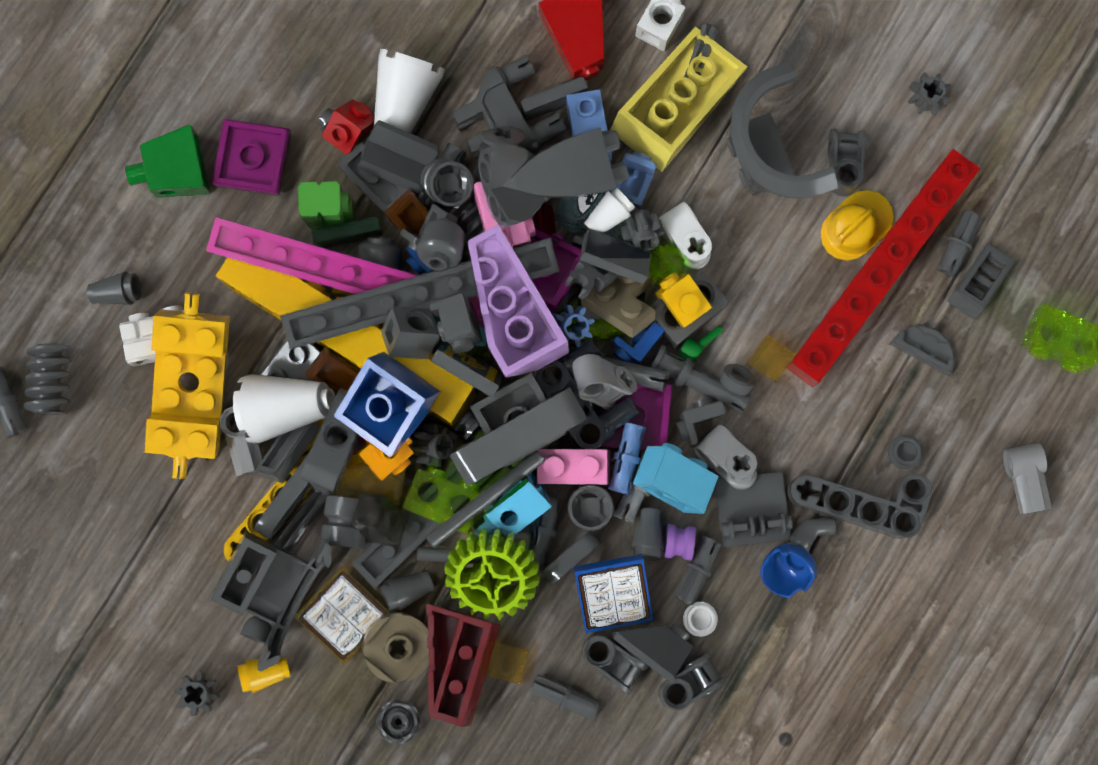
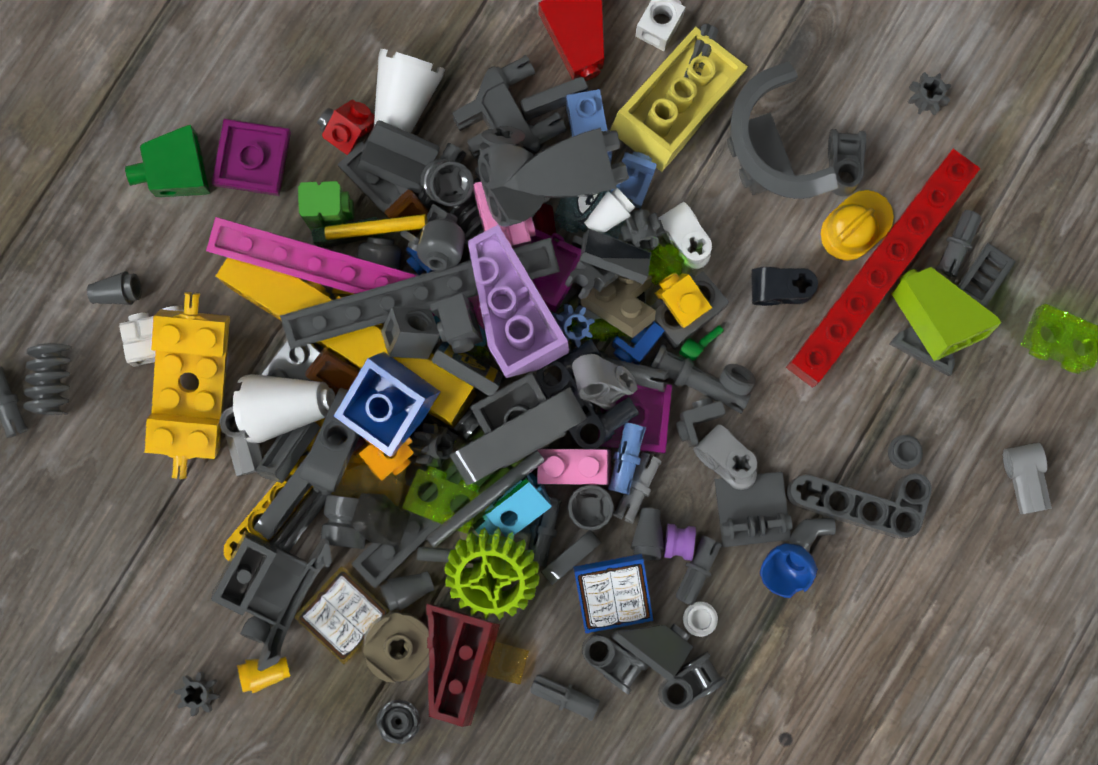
(375, 227): none -> yellow bar
(676, 478): medium azure brick -> none
(770, 358): clear yellow tile -> none
(775, 285): none -> black piece
(942, 312): none -> lime slope

